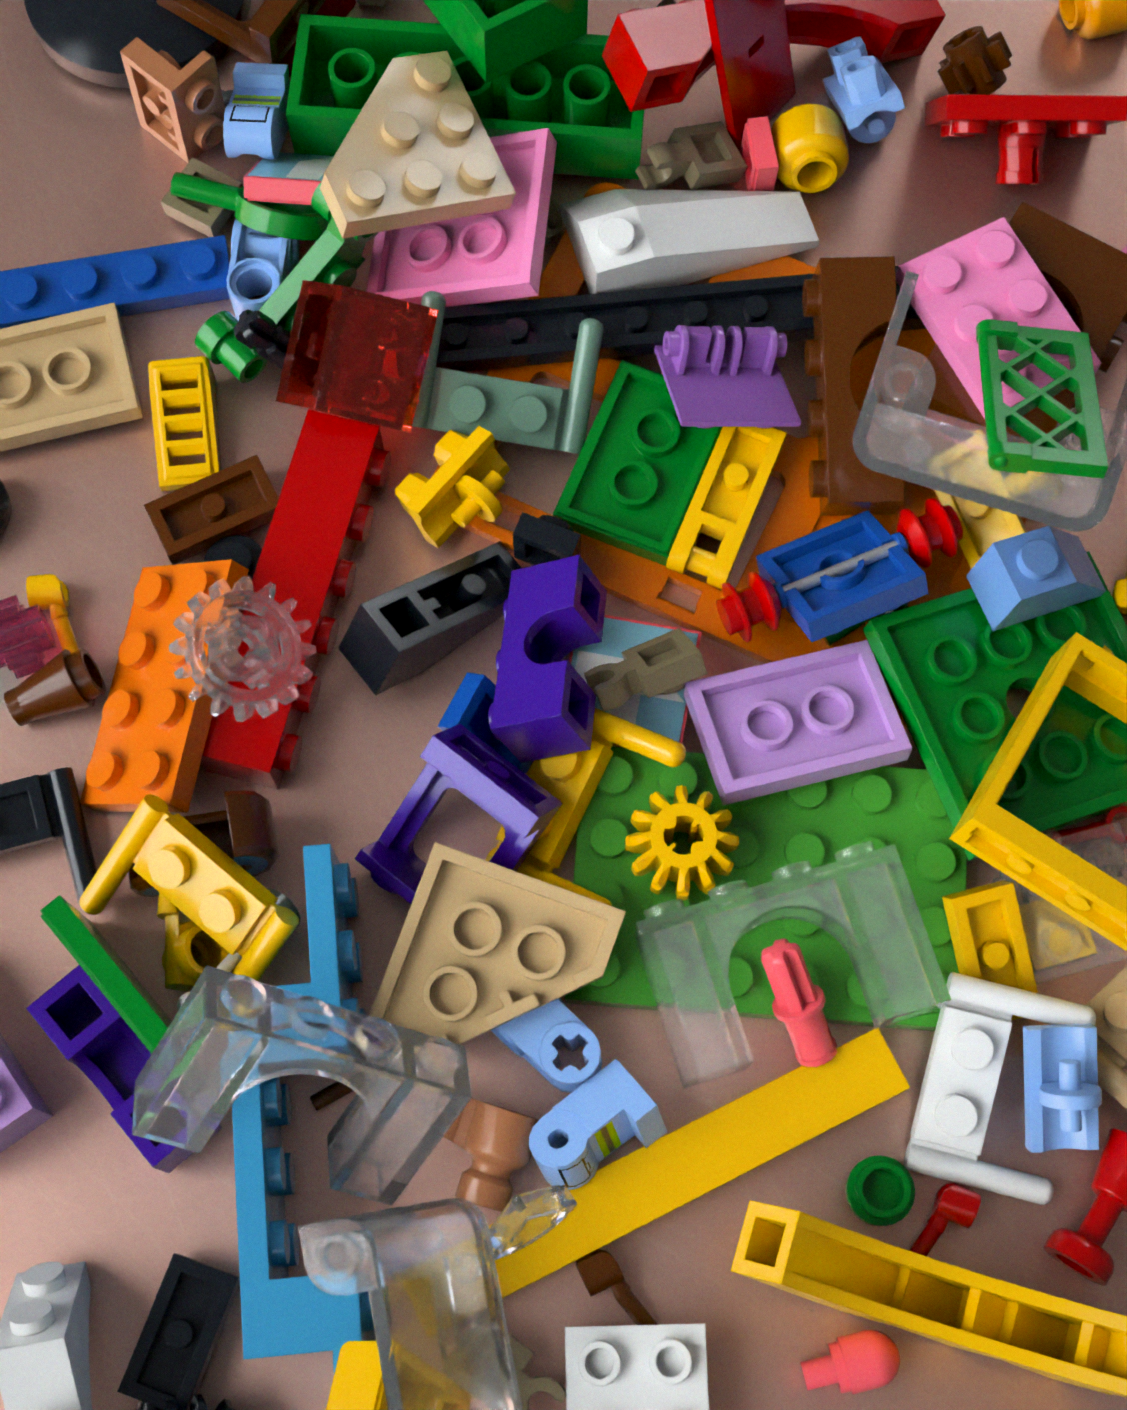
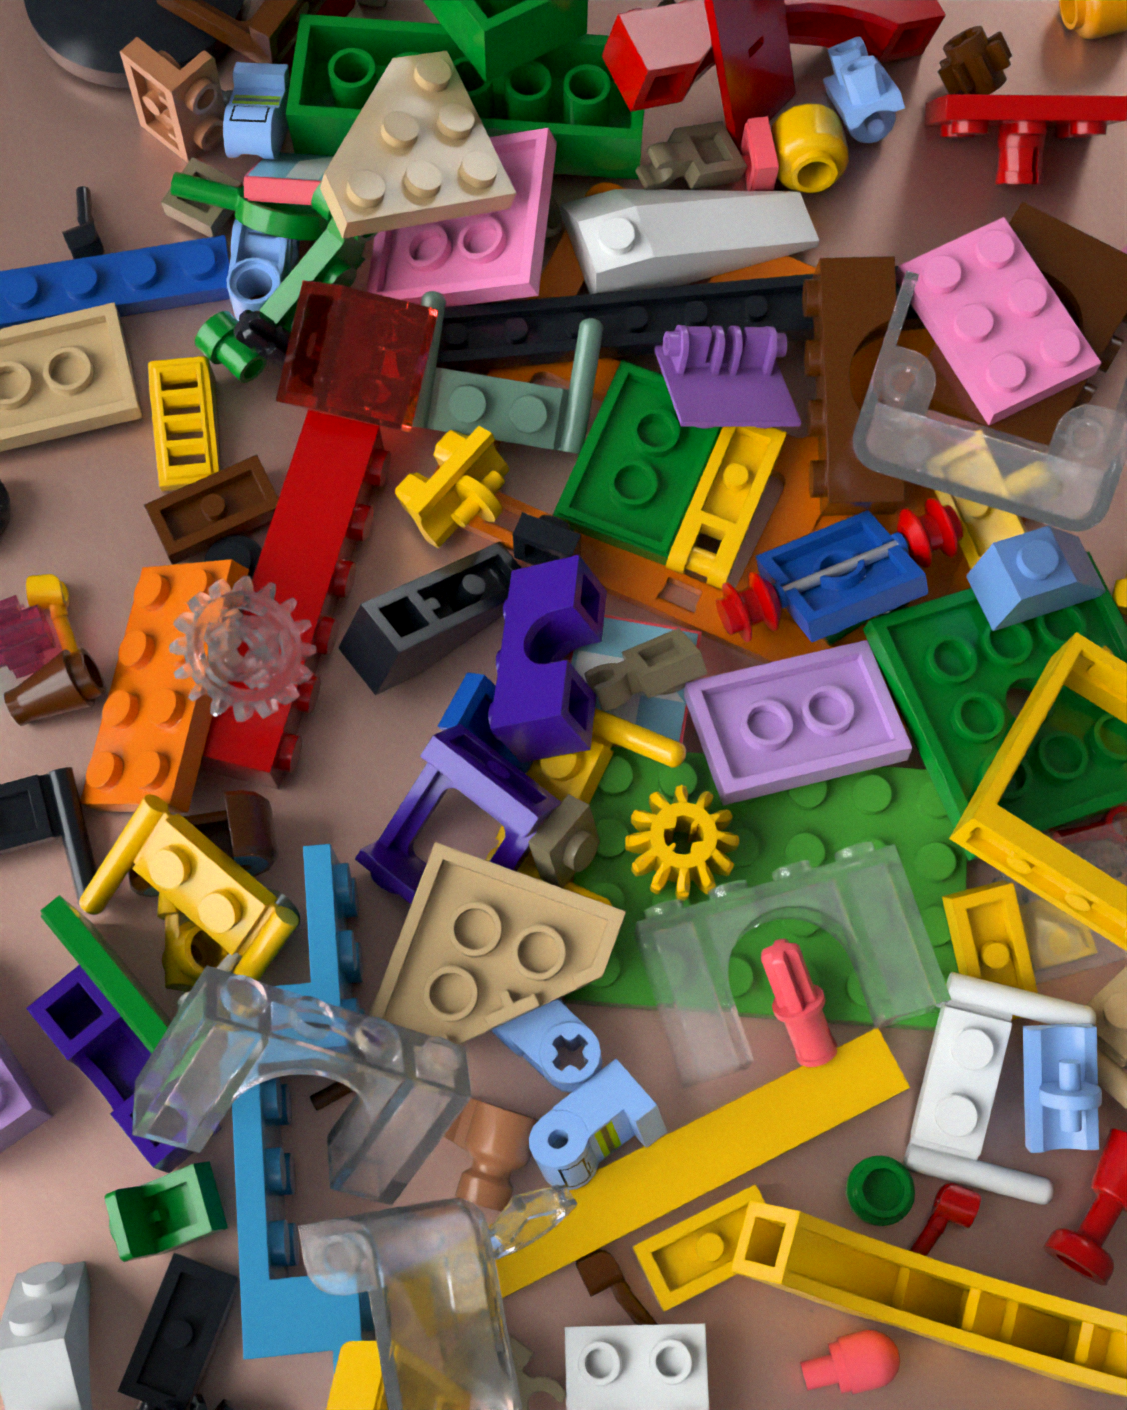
(84, 239): none -> black hand
(165, 1212): none -> green bracket
(565, 842): none -> dark tan plate
(695, 1251): none -> yellow plate
(1044, 452): green window -> none

